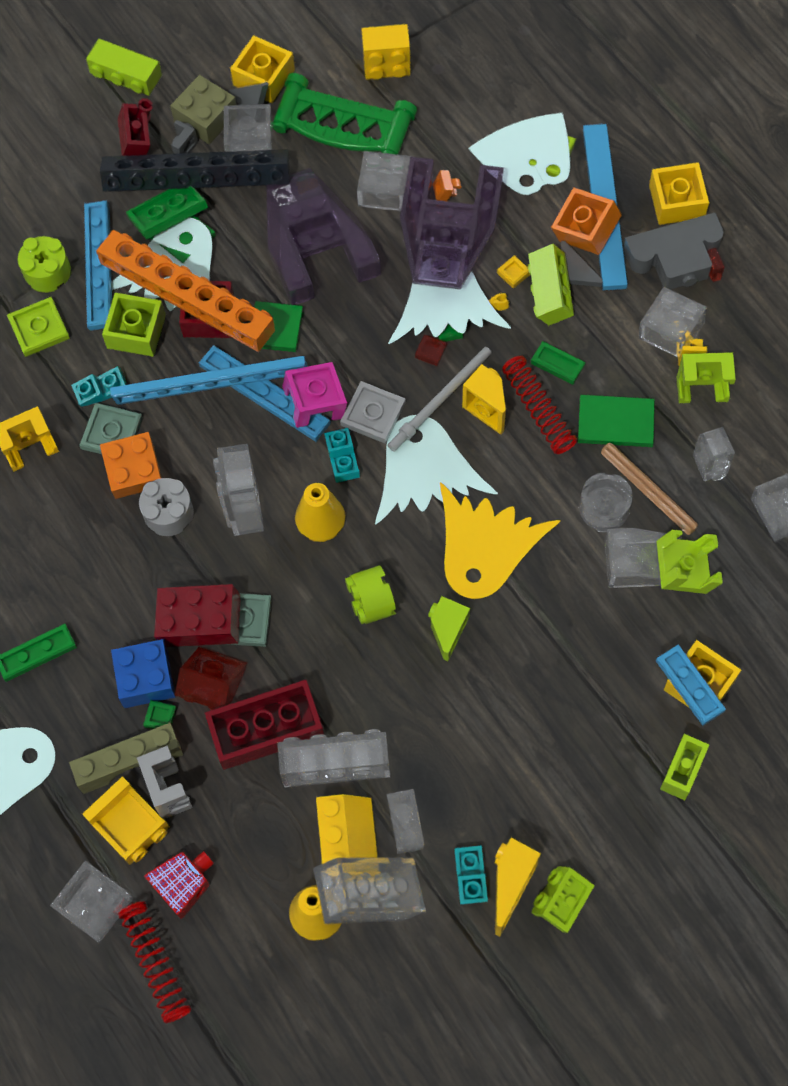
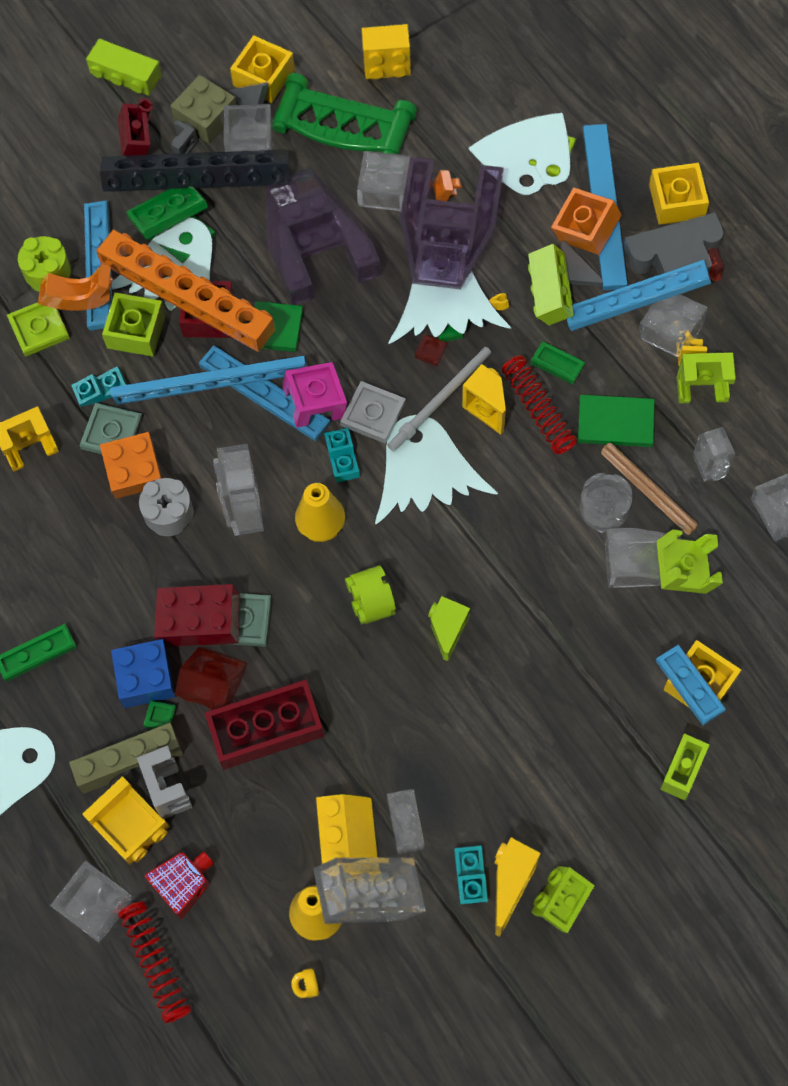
(76, 293): none -> orange arch
(310, 984): none -> yellow tile
(333, 758): clear brick -> none
(484, 543): yellow piece -> none
(513, 271): yellow tile -> none
(639, 294): none -> dark azure tile

